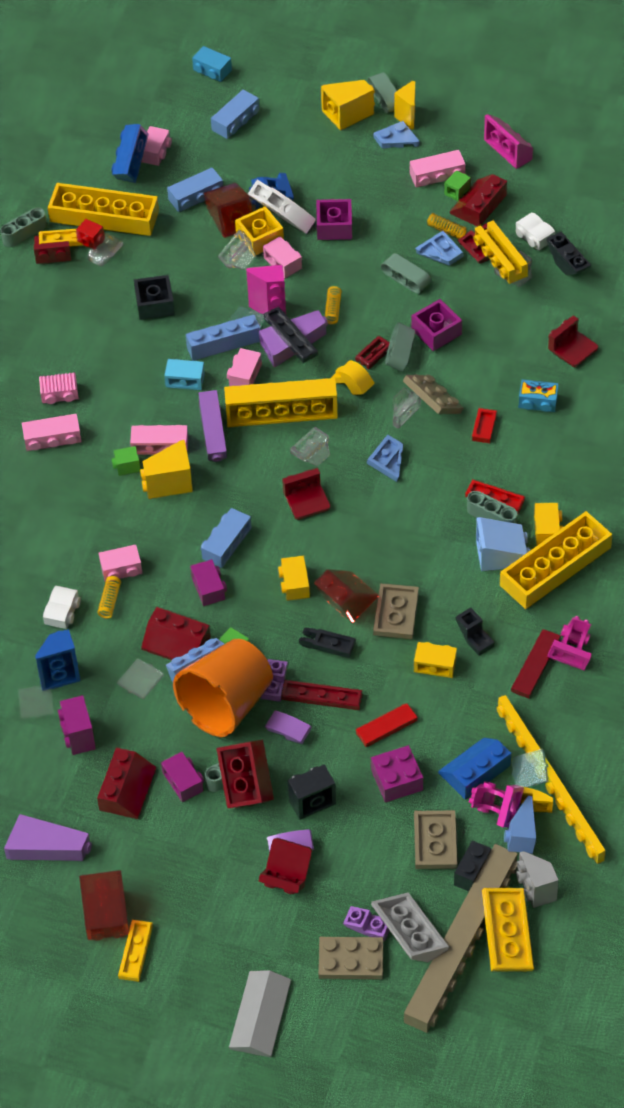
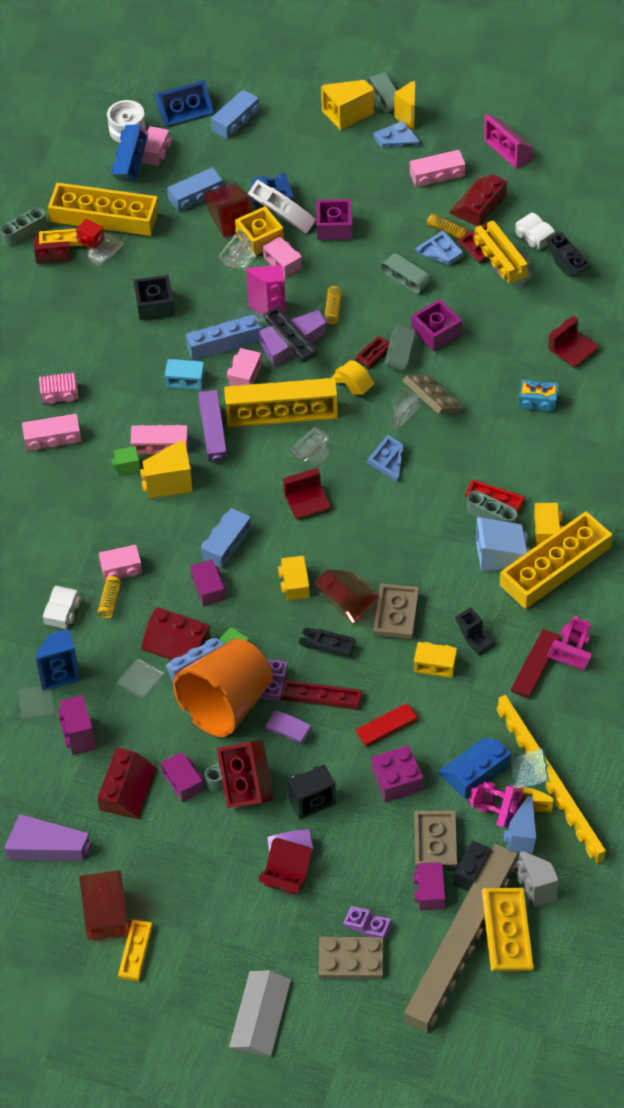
(122, 114): none -> white wheel
(183, 103): none -> blue slope
(212, 64): dark azure brick -> none
(410, 927): light grey slope -> none
(430, 886): none -> magenta brick
(457, 185): bright green brick -> none
(484, 425): red tile -> none

